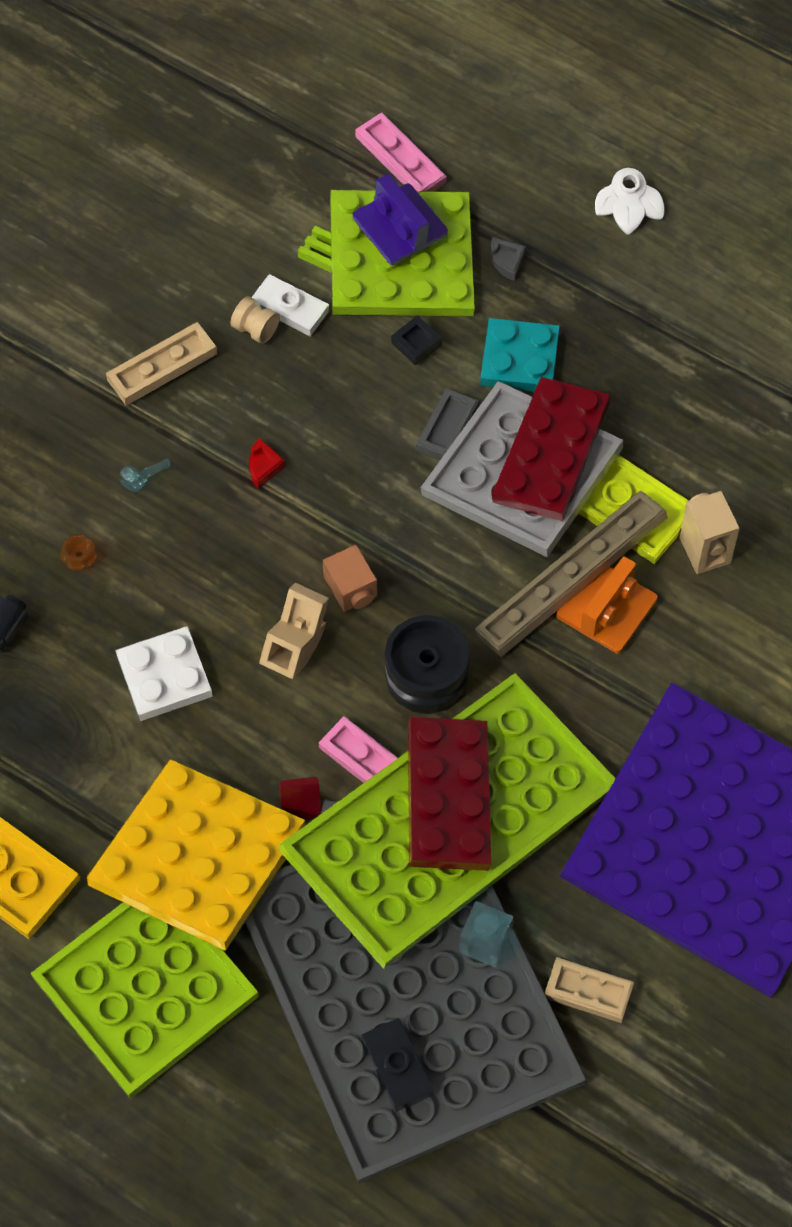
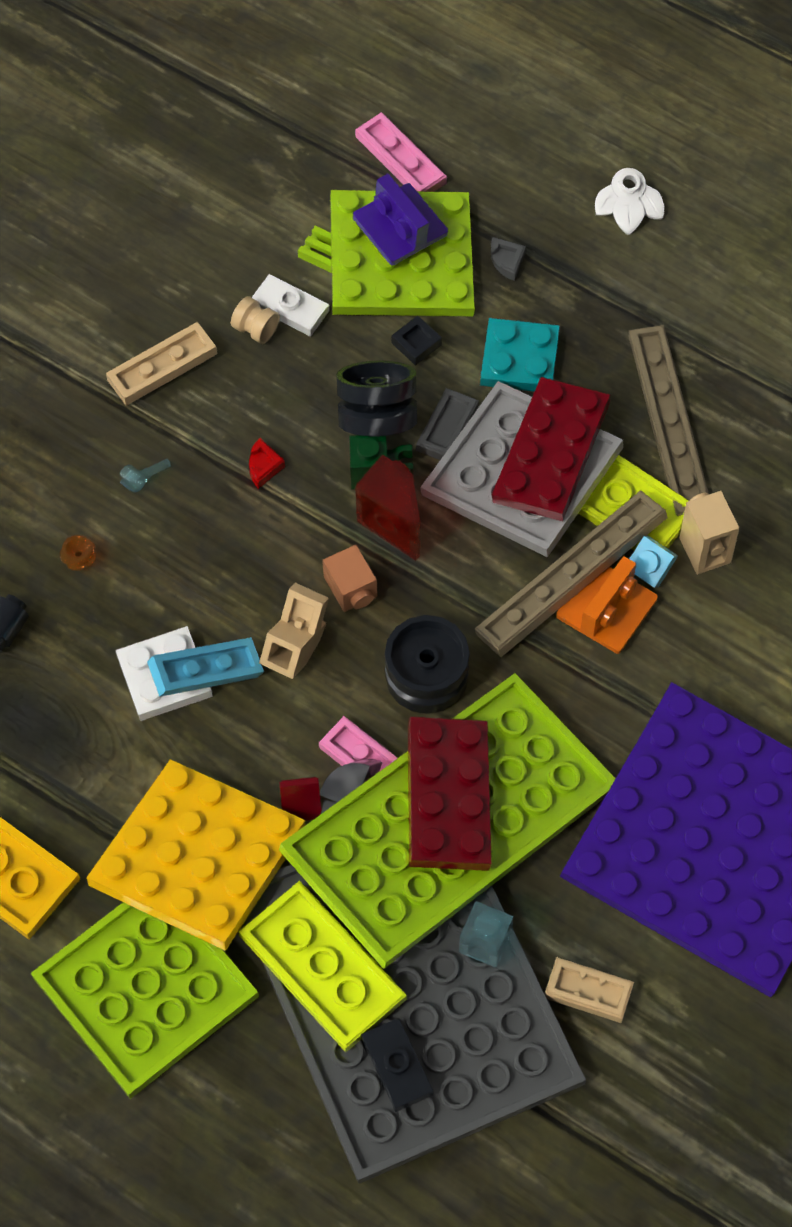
(205, 666): none -> medium azure plate
(322, 966): none -> neon yellow tile
(348, 778): none -> black brick
(367, 450): none -> dark green brick
(377, 398): none -> black wheel
(389, 505): none -> clear red slope
(652, 561): none -> medium azure plate
(667, 413): none -> dark tan tile

